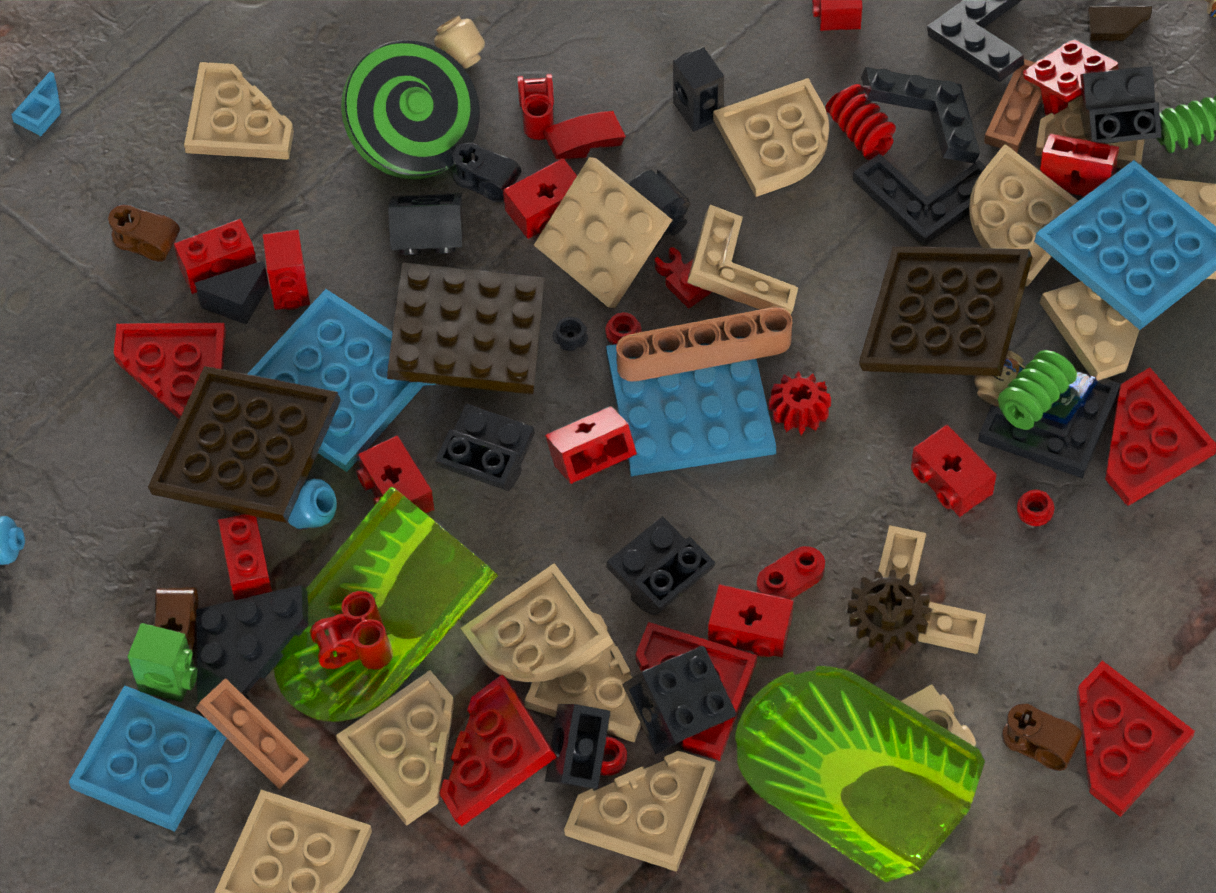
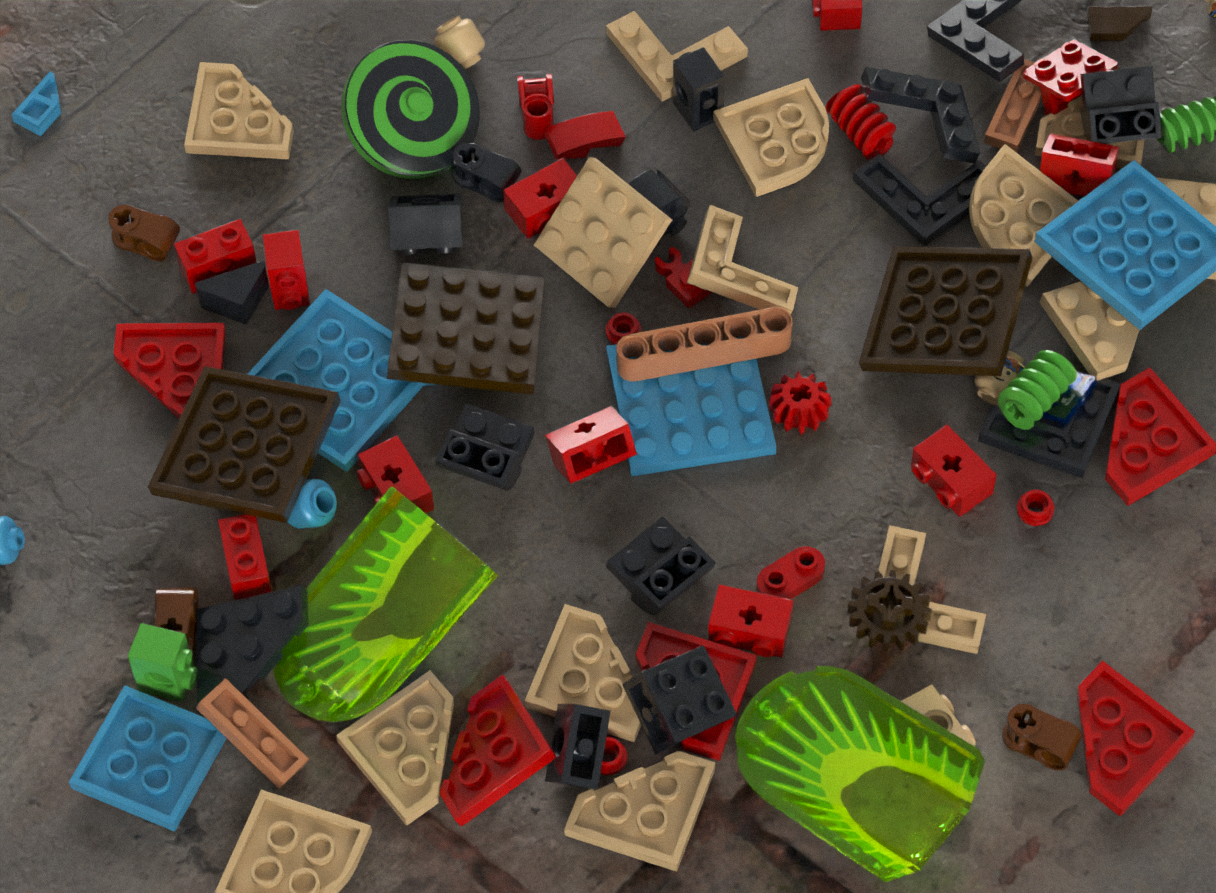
(353, 635): red piece -> none
(538, 630): tan plate -> none
(570, 326): black plate -> none
(656, 63): none -> tan plate

